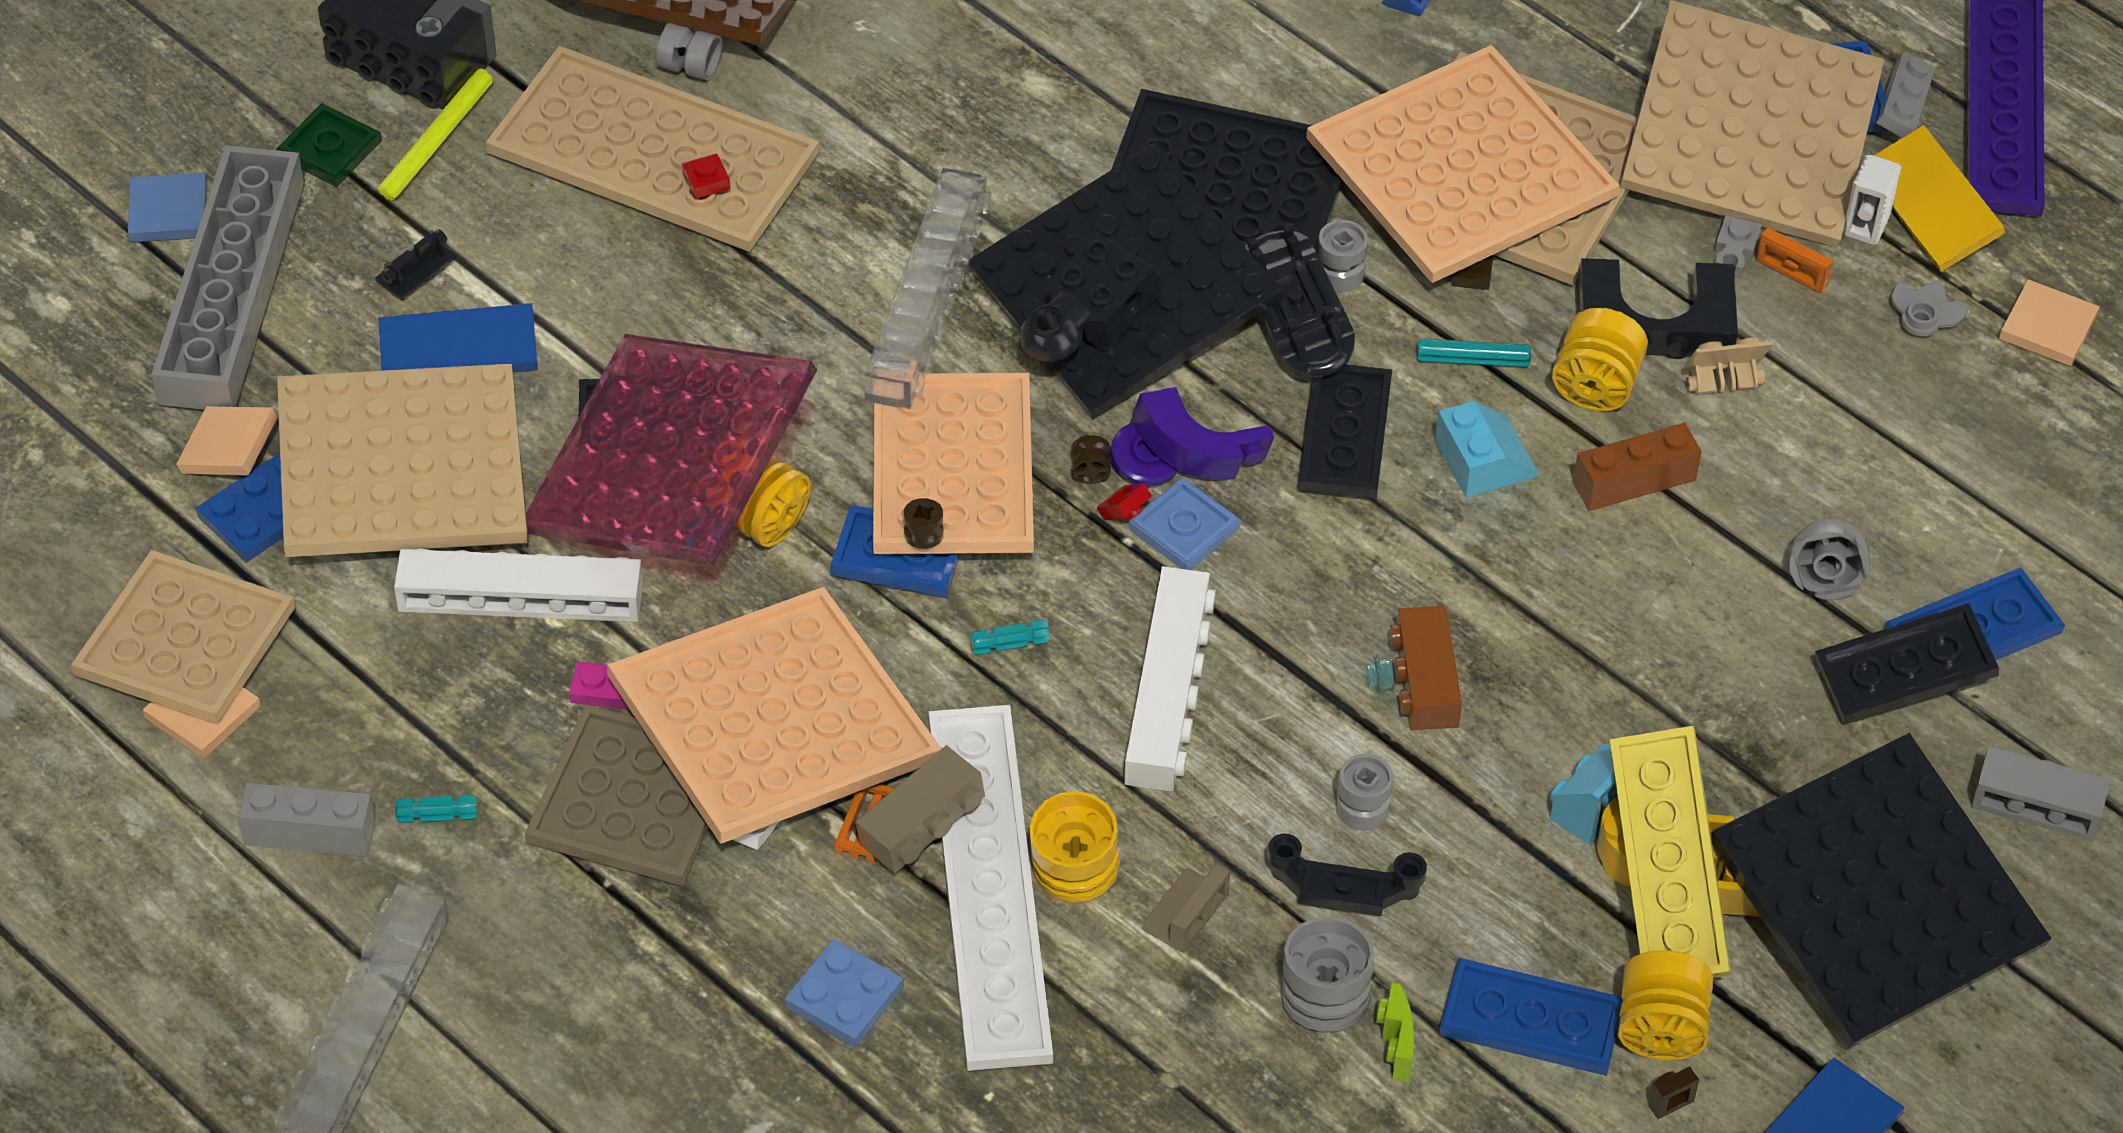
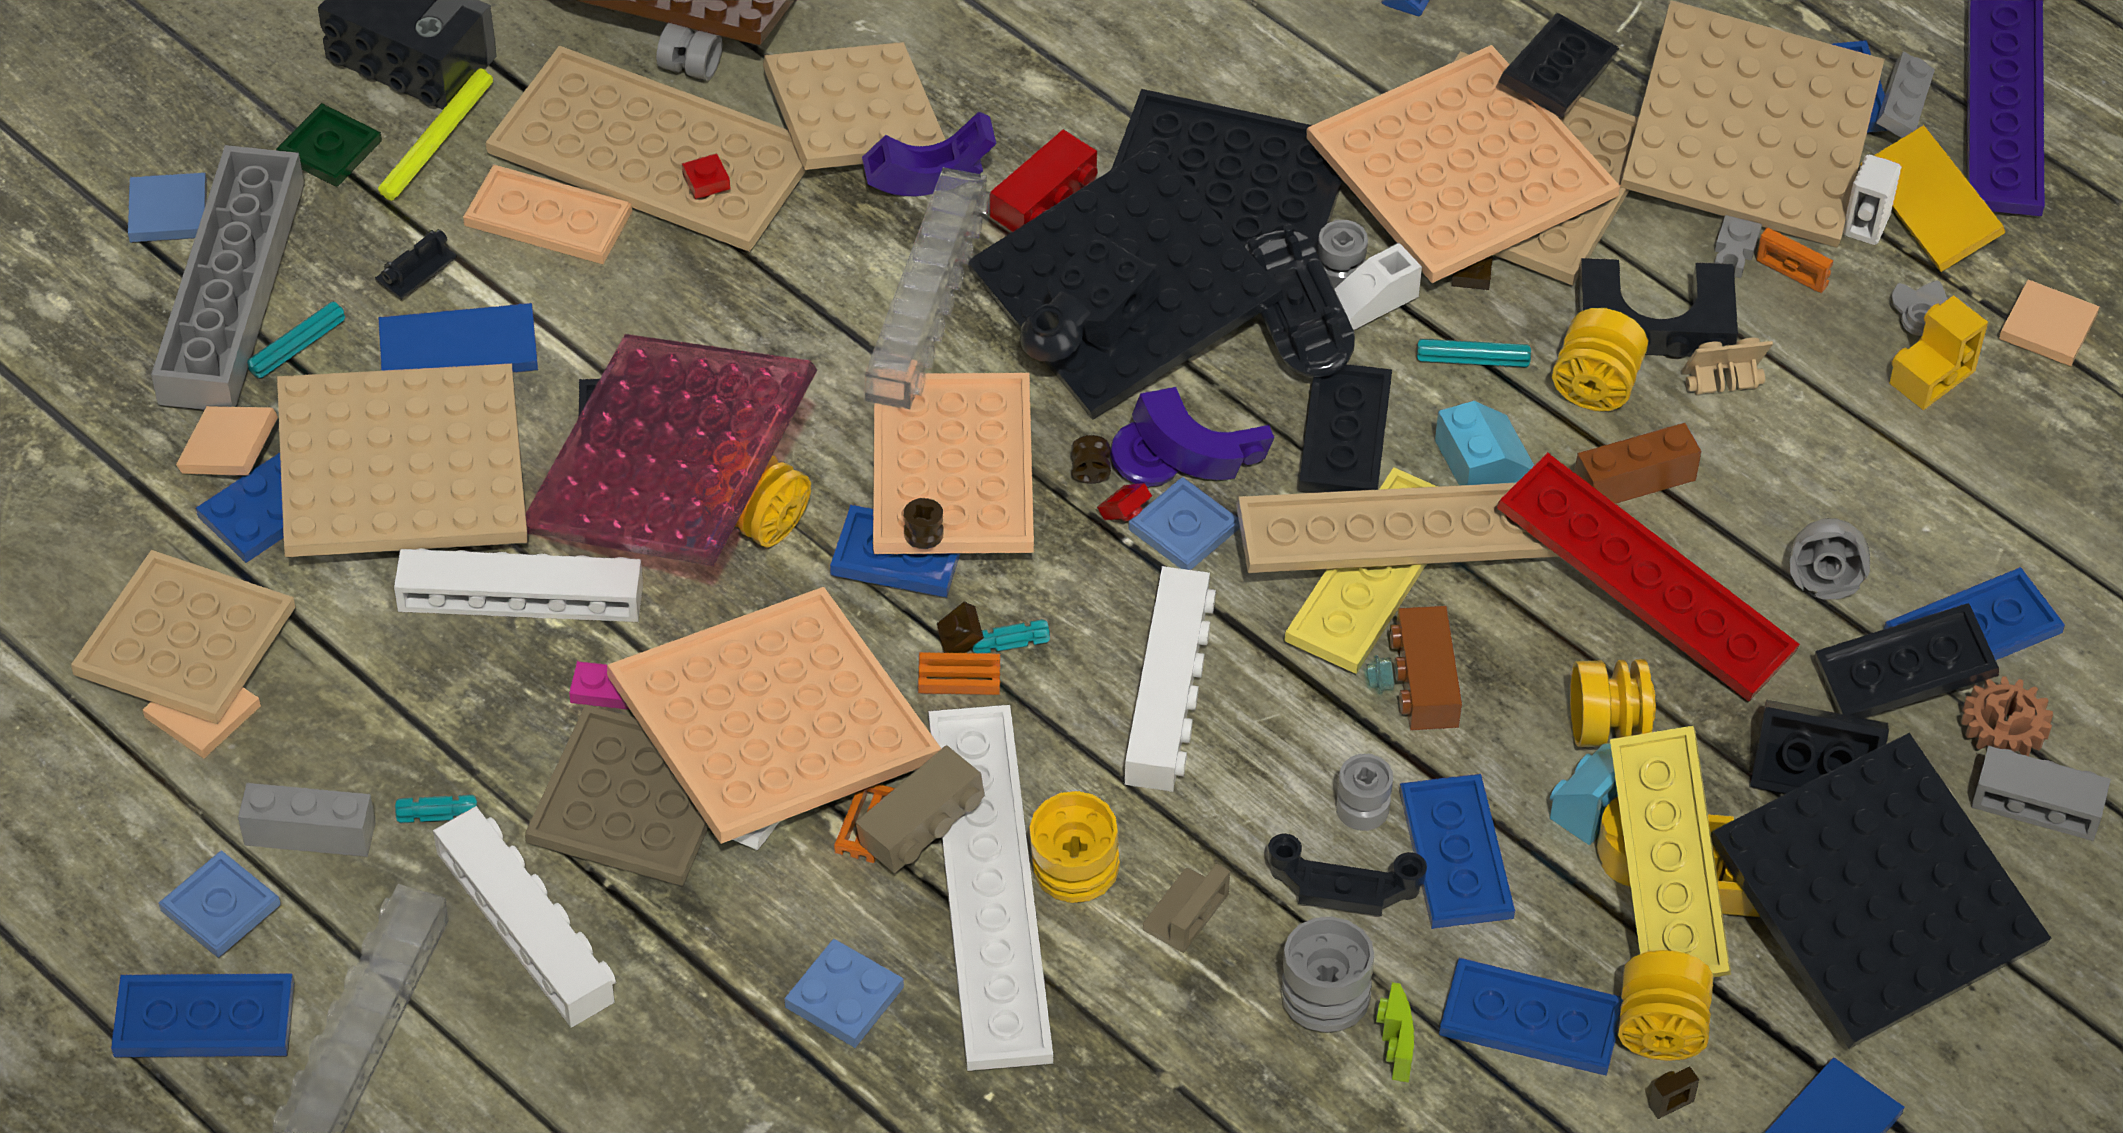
(203, 1015): none -> blue plate
(219, 903): none -> medium blue plate
(296, 340): none -> teal axle
(525, 916): none -> white brick
(548, 214): none -> light nougat tile
(849, 100): none -> tan plate
(916, 169): none -> dark purple arch
(960, 629): none -> dark brown plate
(960, 668): none -> orange tile
(1043, 180): none -> red brick
(1354, 604): none -> light yellow plate
(1380, 285): none -> white slope
(1381, 528): none -> tan plate
(1458, 840): none -> blue tile
(1559, 65): none -> black tile
(1605, 703): none -> yellow wheel
(1648, 576): none -> red plate
(1806, 743): none -> black slope
(1942, 355): none -> yellow brick
(1988, 709): none -> nougat gear

